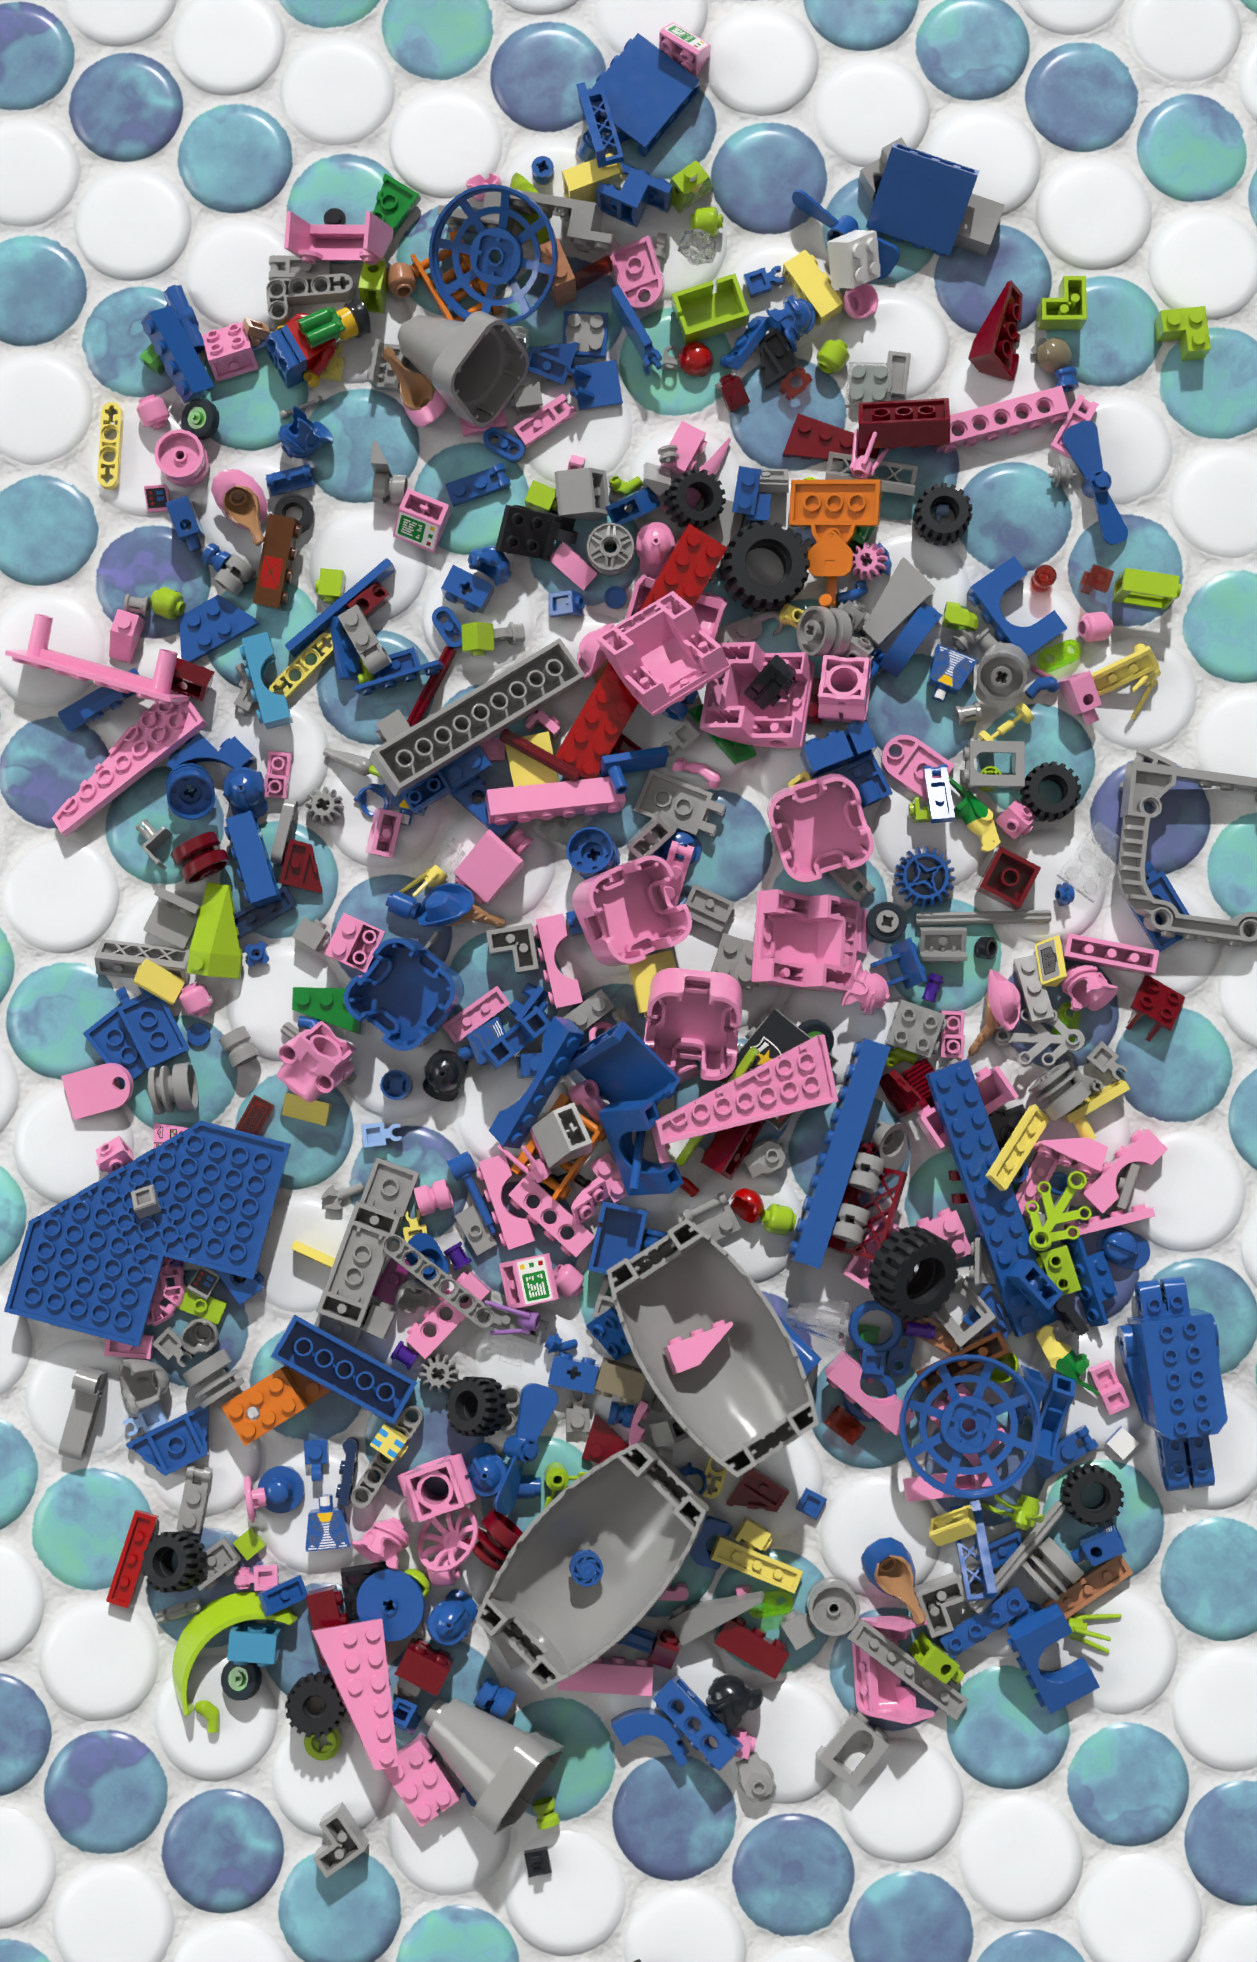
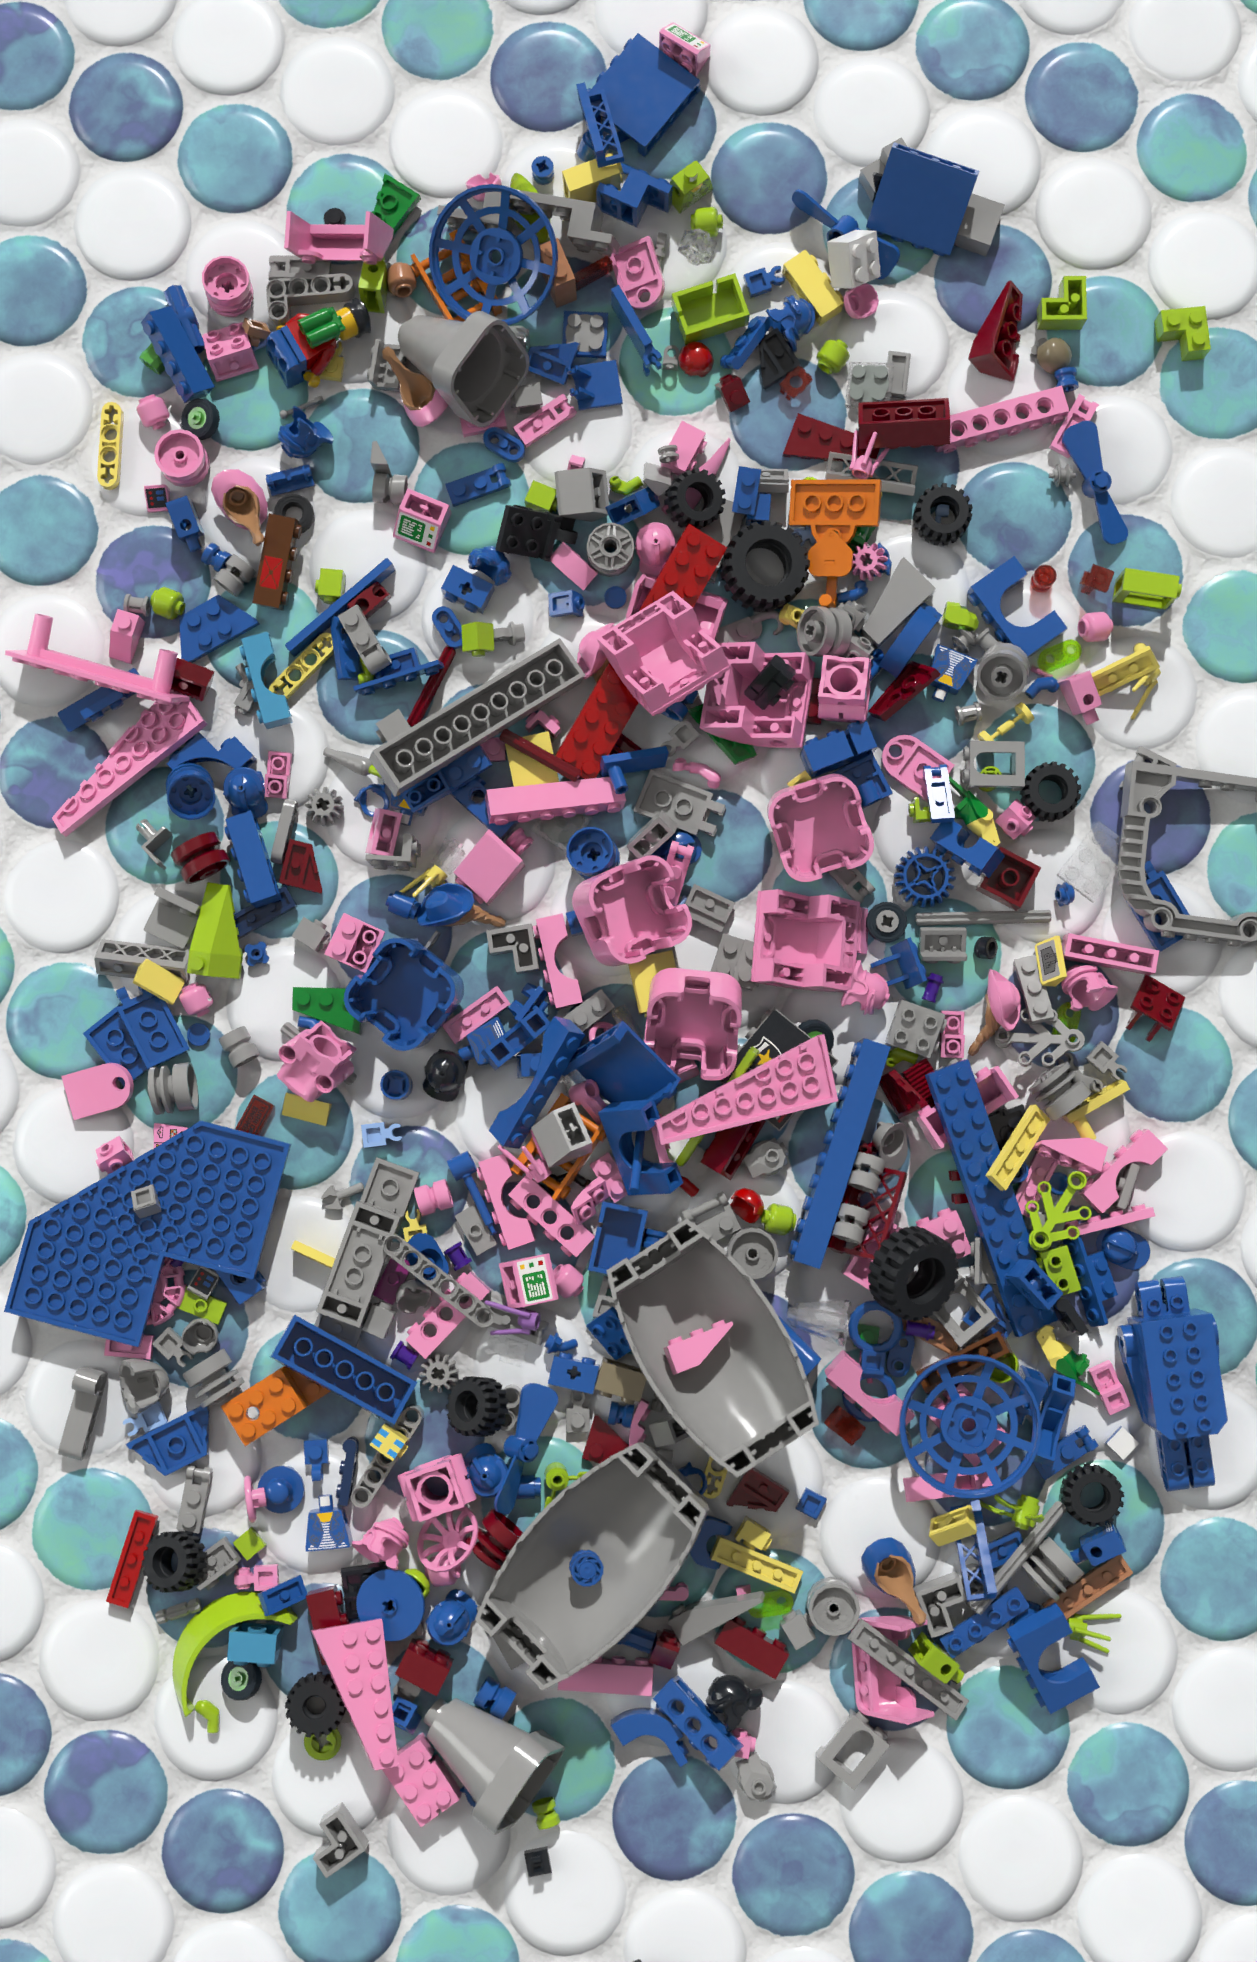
(227, 286): none -> bright pink wheel
(410, 851): none -> light grey bracket
(764, 1245): none -> light grey wheel
(904, 688): none -> dark red wing
(981, 857): none -> blue arch

